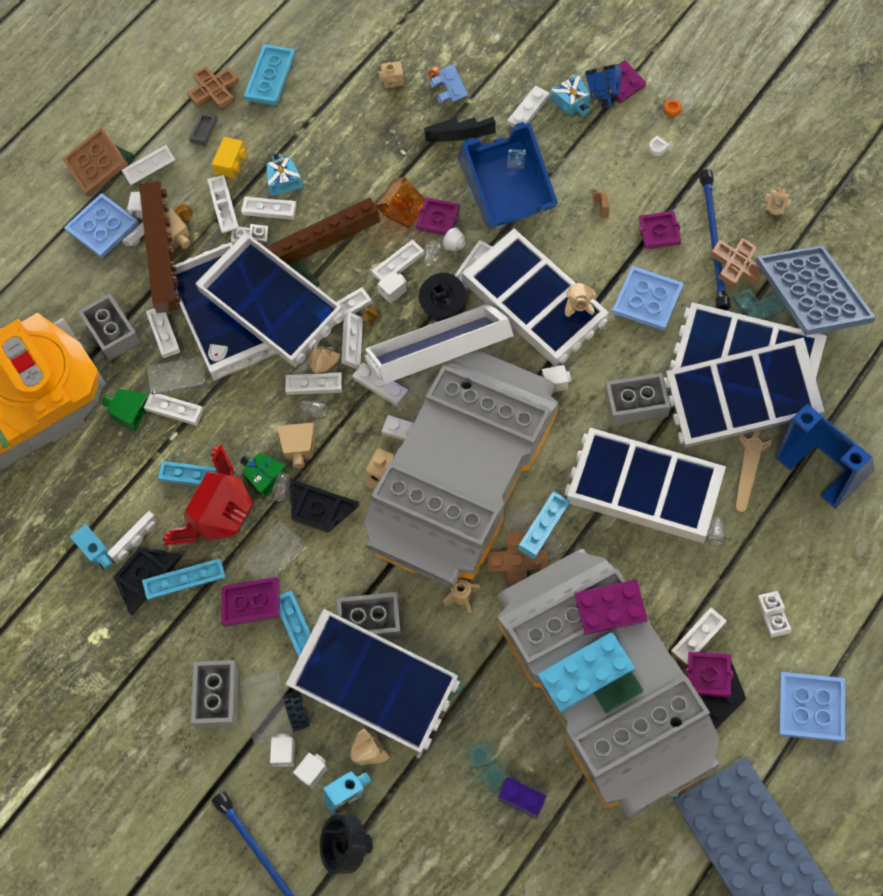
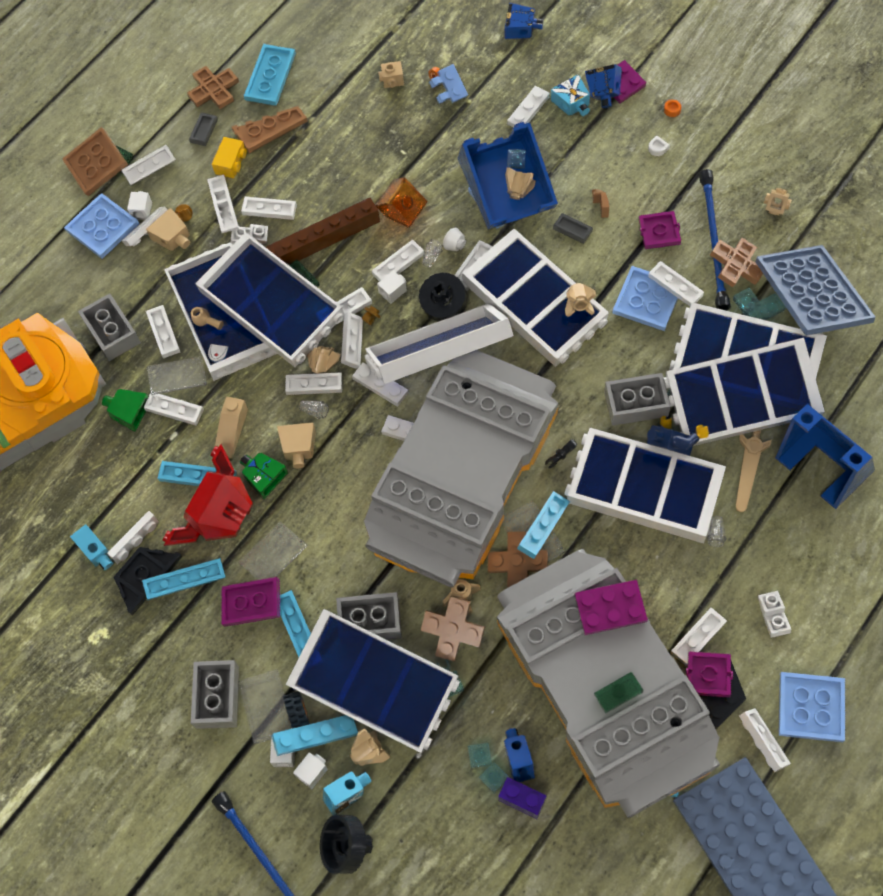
(158, 247): reddish brown brick -> none
(204, 318): none -> tan bar
(231, 424): none -> tan slope
(269, 128): none -> medium nougat wing
(281, 487): clear cone -> none
(282, 175): torso -> none
(314, 735): none -> medium azure plate
(318, 507): black wing -> none
(377, 467): tan torso -> none
(437, 216): magenta plate -> none
(452, 628): none -> medium nougat plate
(456, 131): black slope -> none
(518, 756): none -> blue torso
(519, 183): none -> tan brick
(521, 22): none -> blue torso
(558, 376): white brick -> none
(561, 453): none -> black piece
(572, 228): none -> dark grey tile
(585, 672): medium azure plate -> none
(668, 439): none -> dark blue torso
(675, 284): none -> white plate
(764, 740): none -> white plate

